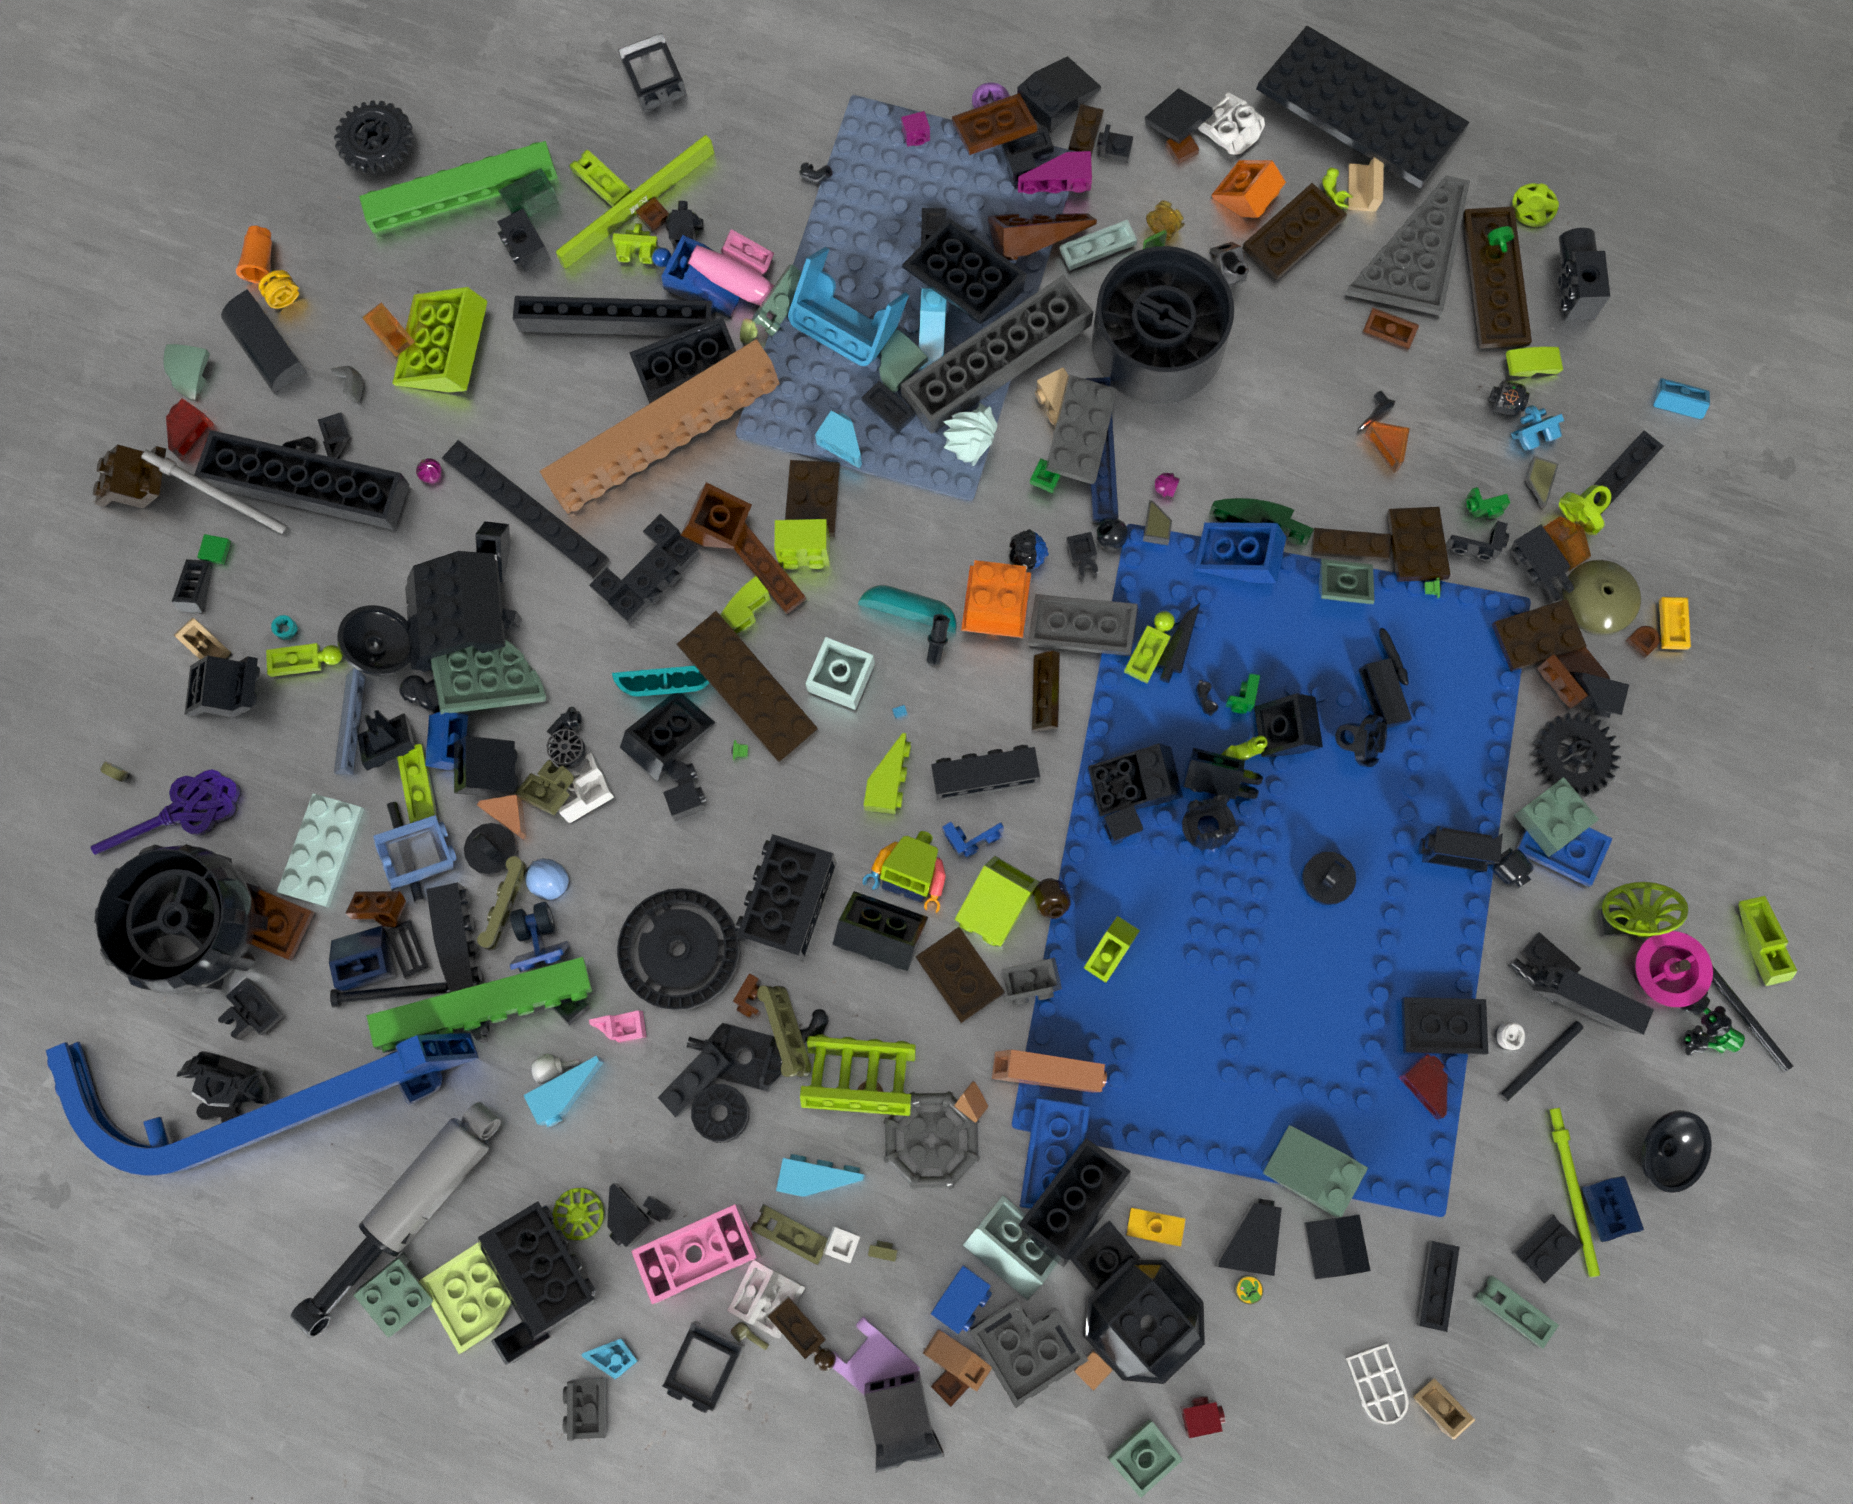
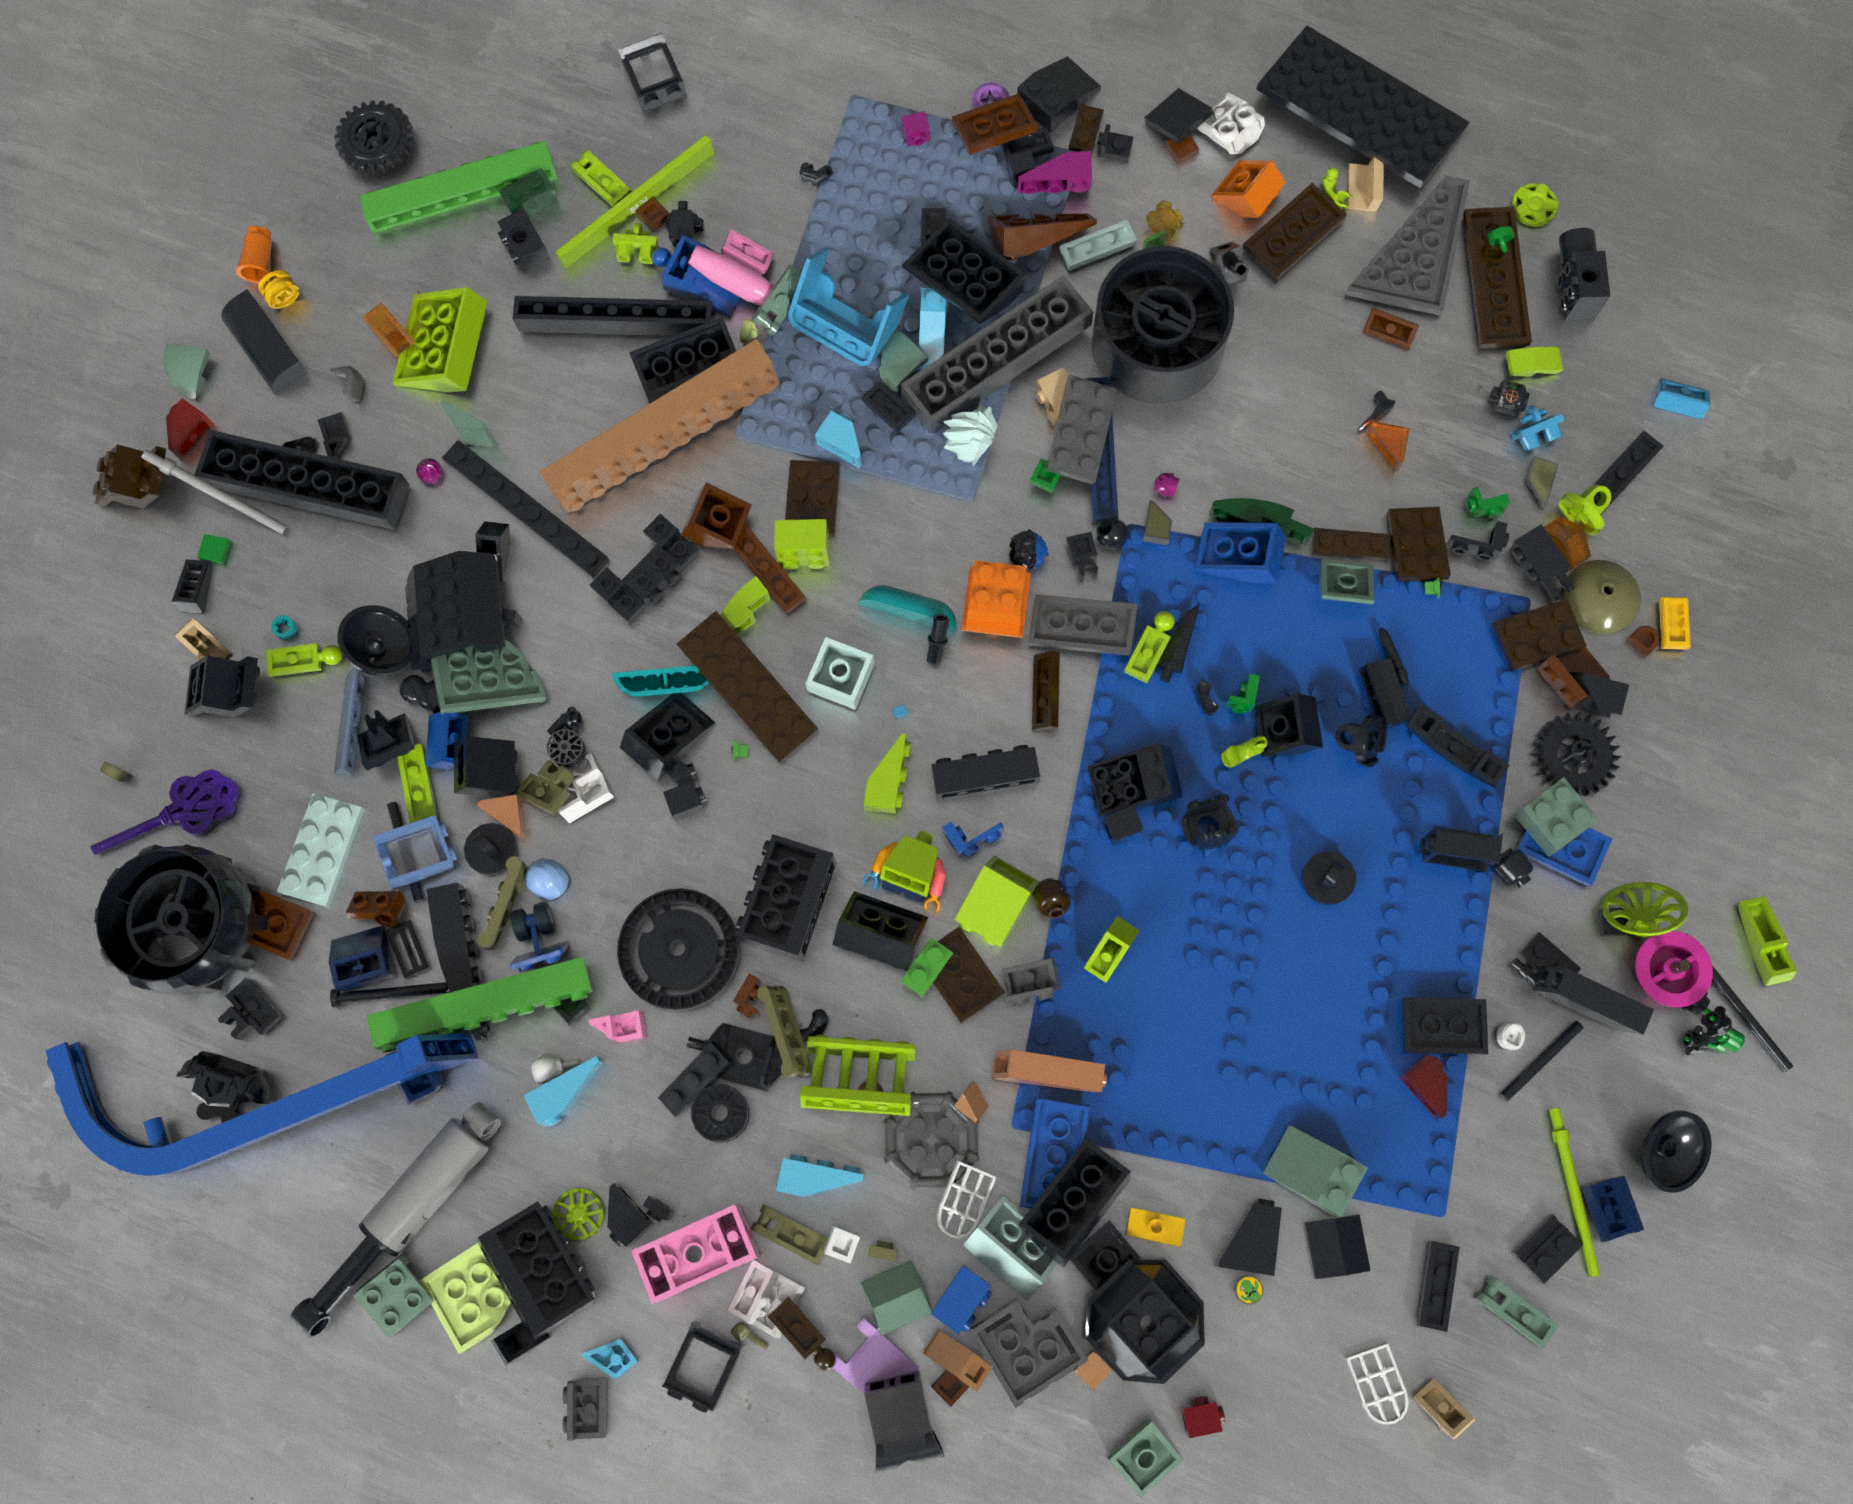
(470, 429): none -> sand green slope
(896, 1297): none -> sand green slope
(926, 967): none -> bright green plate
(973, 1193): none -> white window
(1220, 775): black hinge -> none
(1455, 748): none -> black slope

